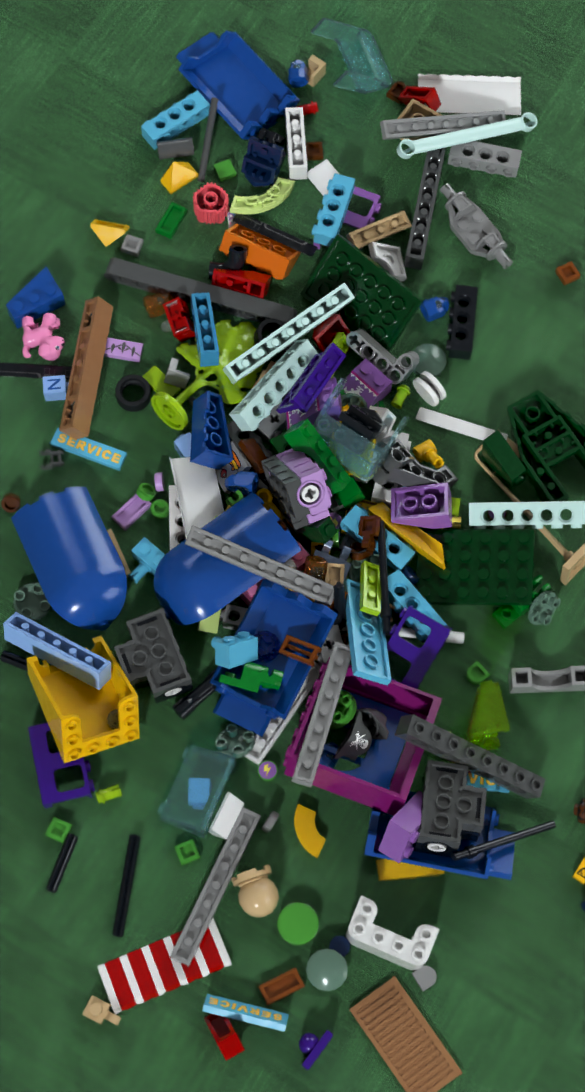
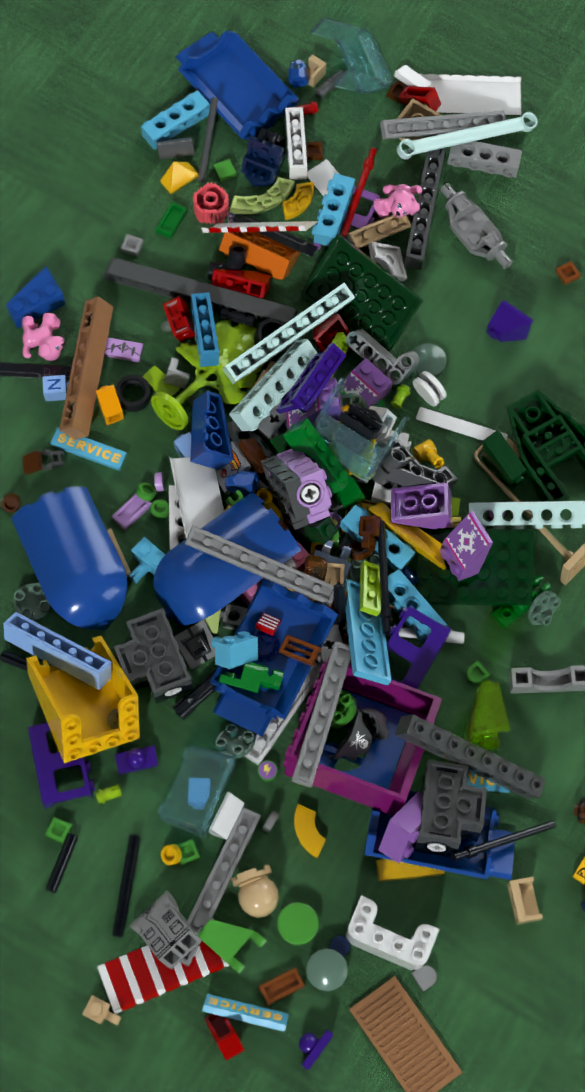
(32, 462): none -> reddish brown tile
(108, 231): yellow slope -> none
(109, 404): none -> light orange slope
(136, 760): none -> dark purple tile
(155, 303): clear orange rock -> none
(166, 931): none -> light grey piece
(171, 854): none -> yellow tile
(196, 644): none -> sticker
(227, 940): none -> bright green flag
(237, 317): none -> black axle
(260, 227): none -> sticker
(268, 624): none -> red tile
(299, 201): none -> yellow tile
(328, 85): none -> dark grey axle
(367, 166): none -> red bar
(400, 201): none -> bright pink animal
(411, 78): none -> white tile
(434, 308): blue rock -> none
(462, 296): black brick -> none
(466, 547): none -> medium lavender slope
(509, 324): none -> dark purple slope
(523, 900): none -> tan panel

